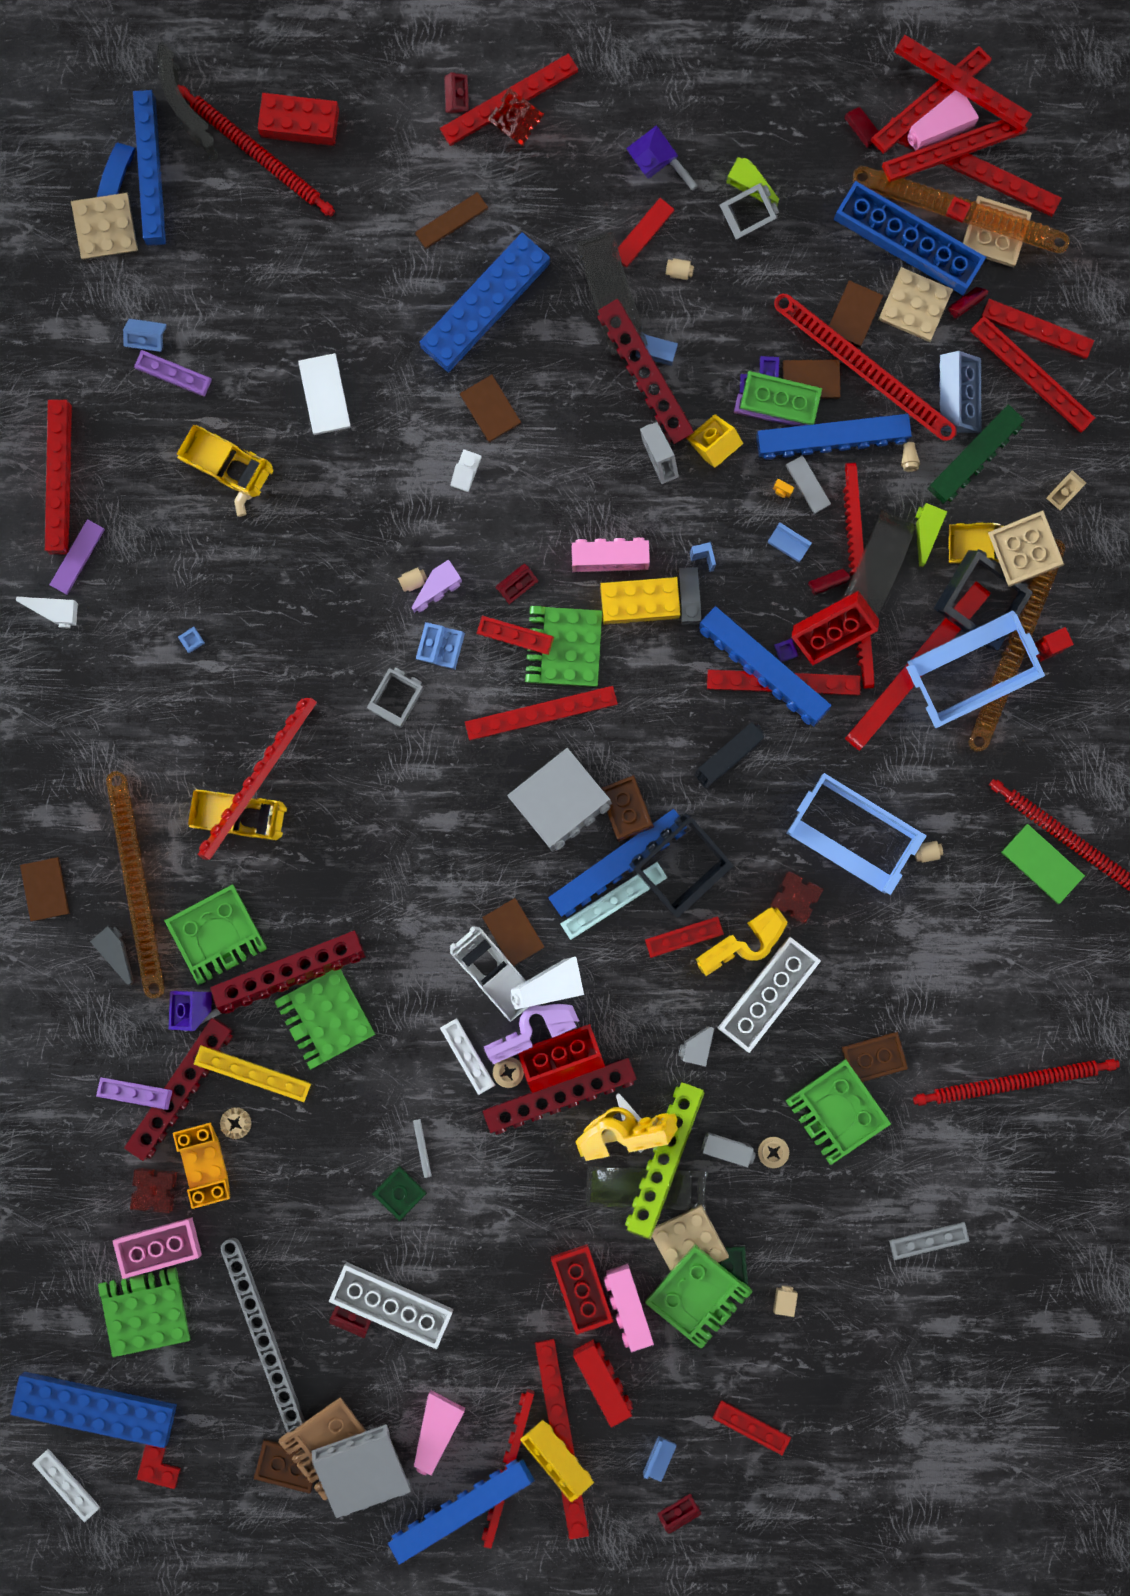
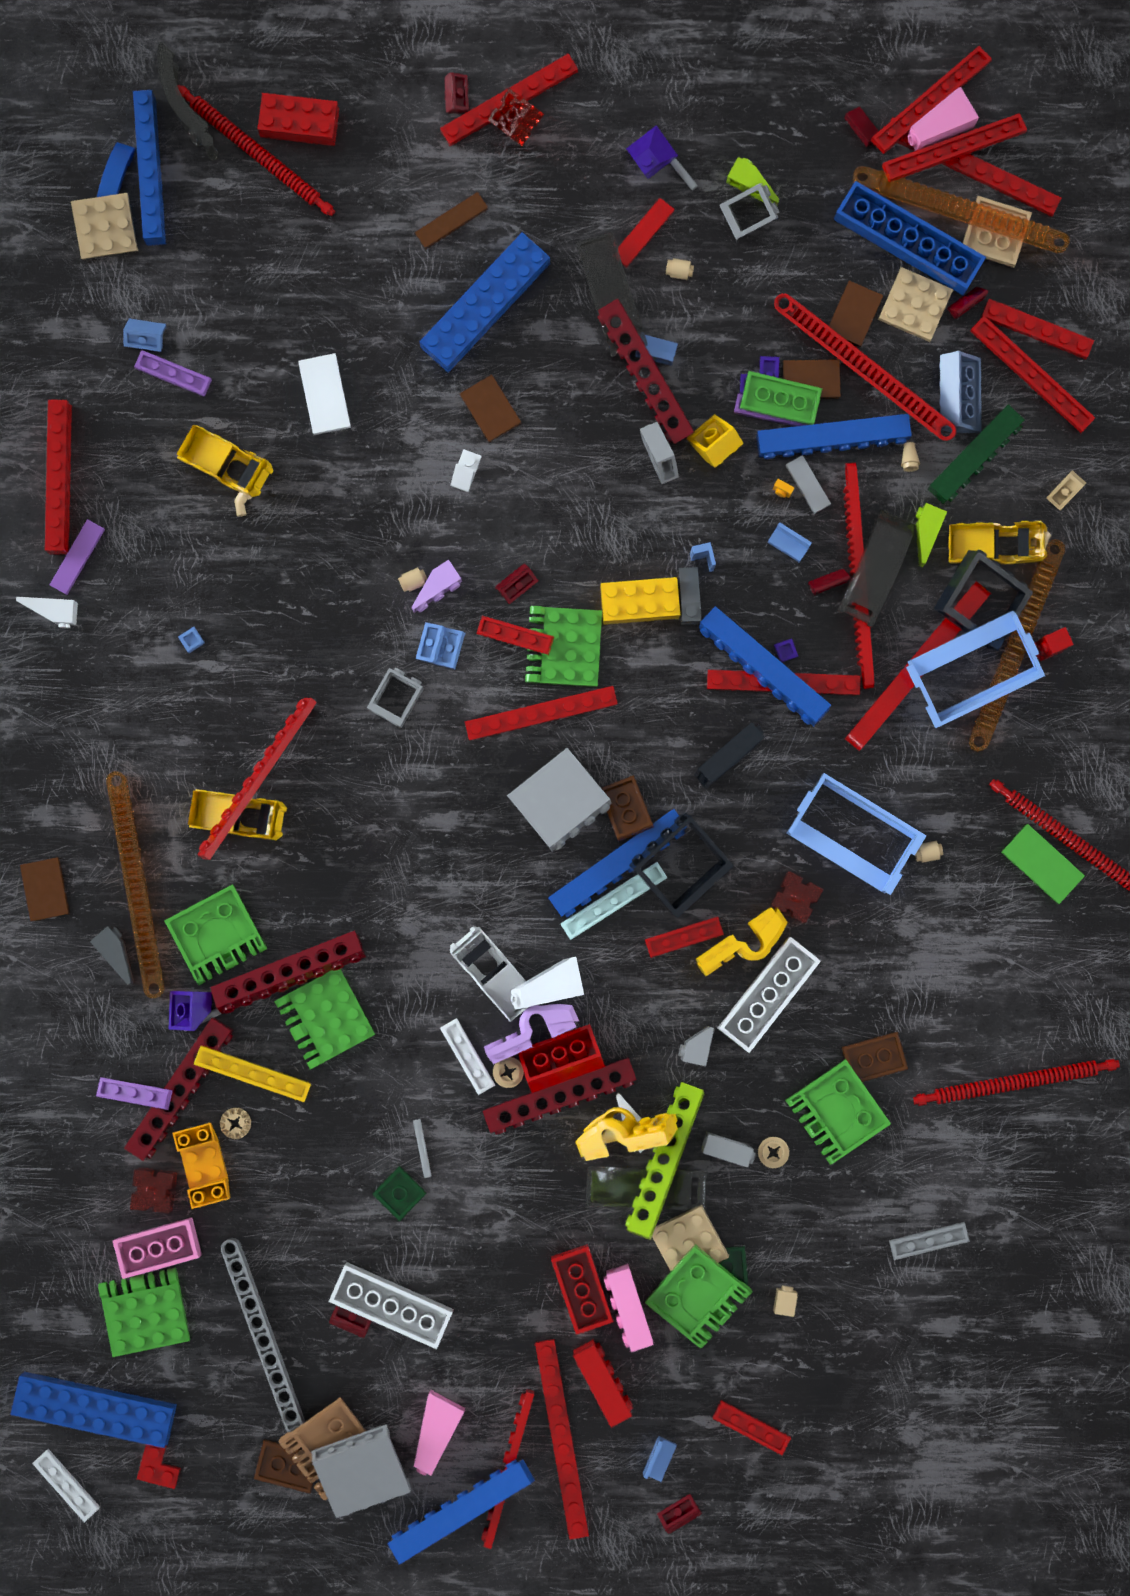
(513, 932): reddish brown tile -> none
(557, 1460): yellow brick -> none
(610, 556): bright pink brick -> none
(835, 628): red brick -> none
(958, 209): red tile -> none
(963, 82): red plate -> none
(1026, 548): tan plate -> none

